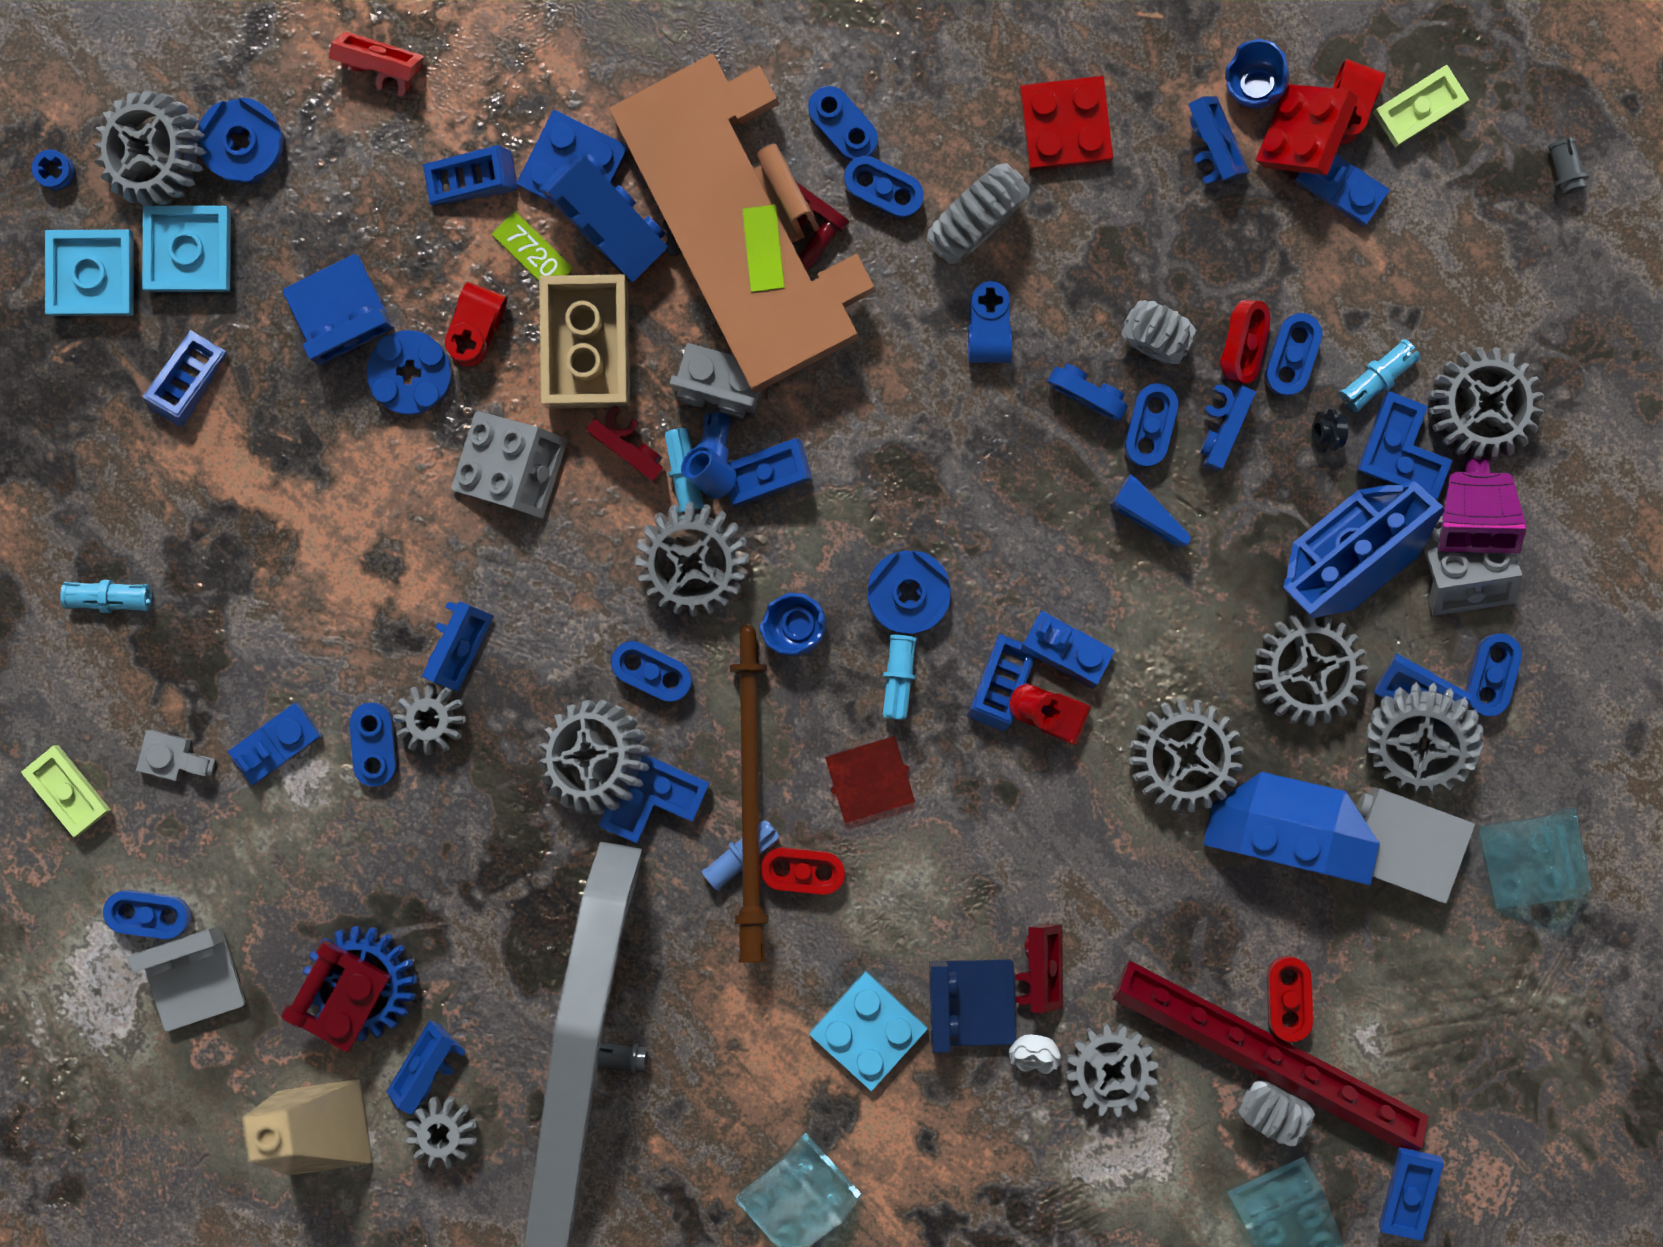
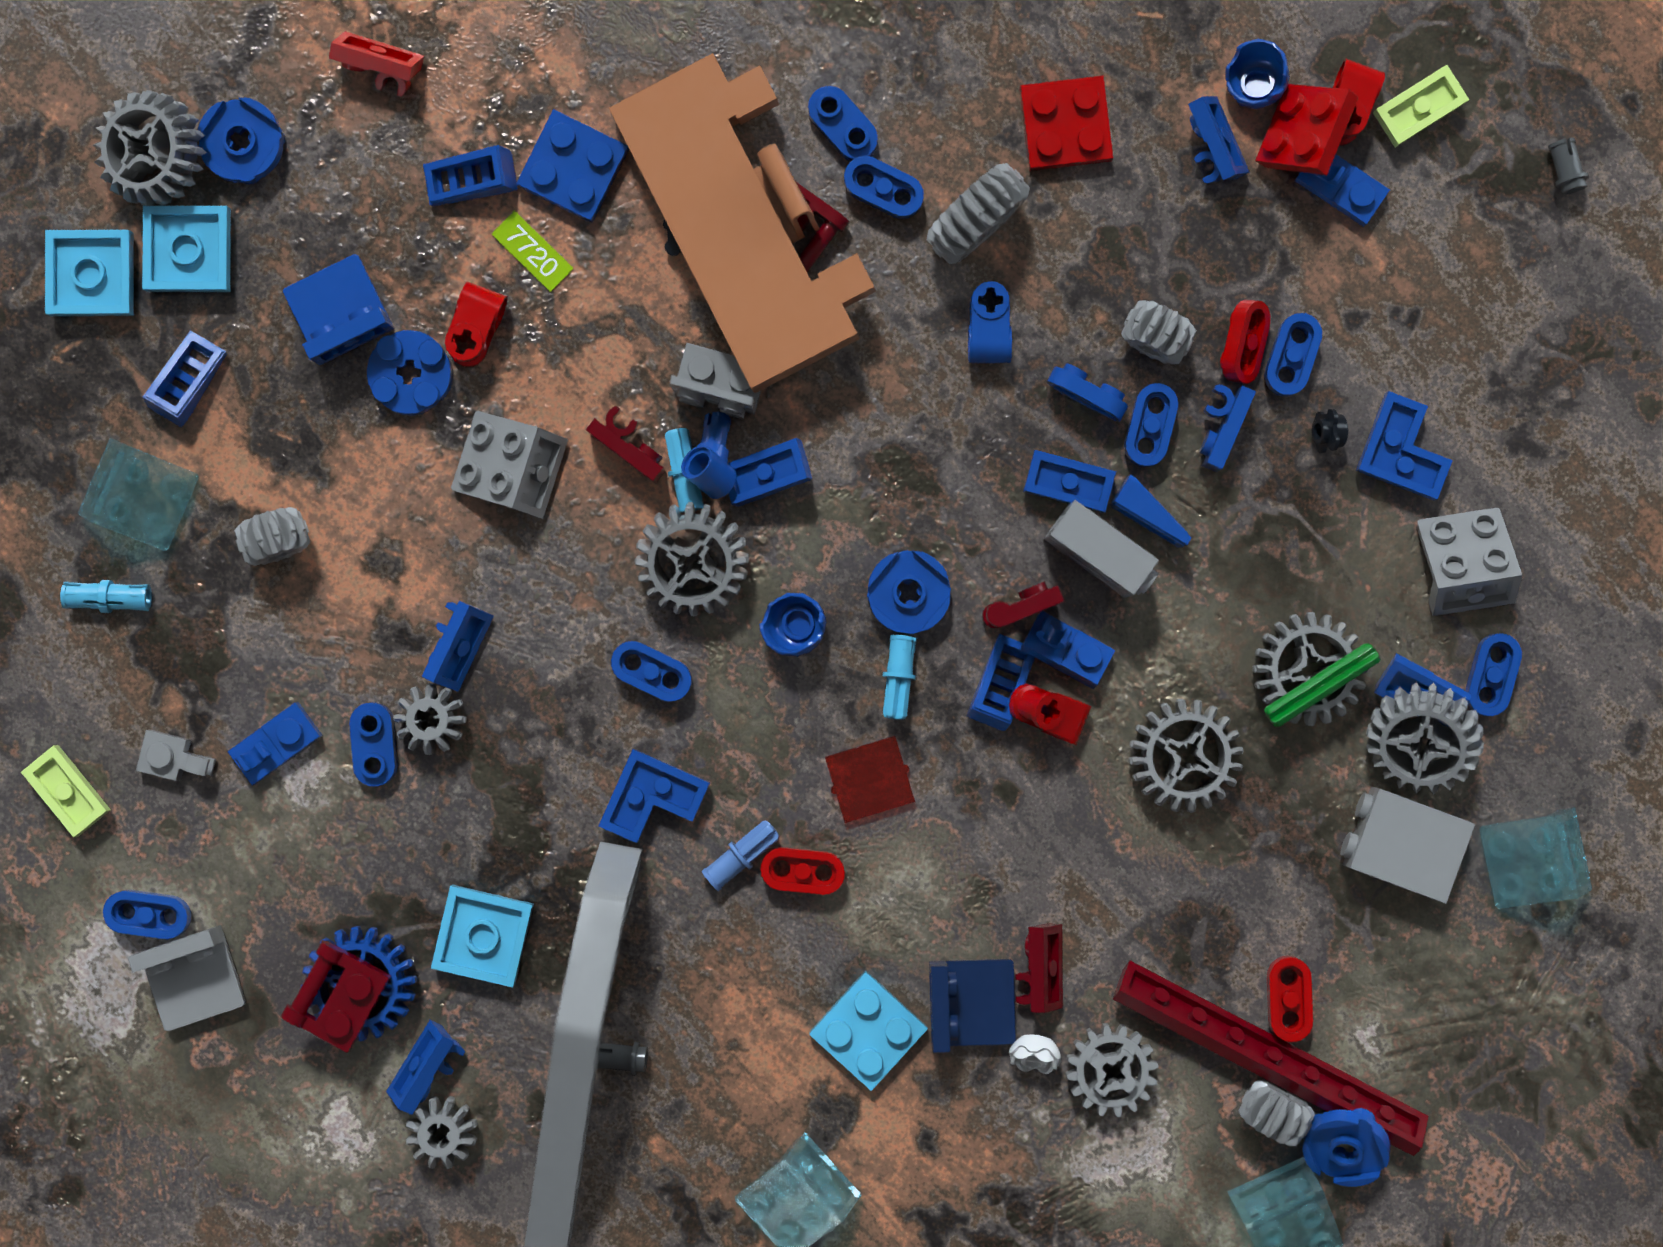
(54, 156): blue bush -> none
(138, 494): none -> clear light blue bracket
(272, 536): none -> light grey gear
(310, 1129): tan slope -> none
(482, 936): none -> medium azure plate
(584, 341): tan brick -> none
(586, 727): light grey gear -> none
(605, 215): blue wedge -> none
(751, 915): reddish brown bar -> none
(763, 248): lime sticker -> none
(1032, 601): none -> dark red plate
(1069, 481): none -> blue plate
(1102, 550): none -> light grey brick
(1295, 827): blue wedge -> none
(1322, 684): none -> green axle
(1351, 1128): none -> blue plate
(1360, 547): blue wedge -> none
(1380, 375): medium azure pin -> none
(1411, 1194): blue plate -> none
(1481, 512): magenta torso -> none
(1512, 380): light grey gear -> none

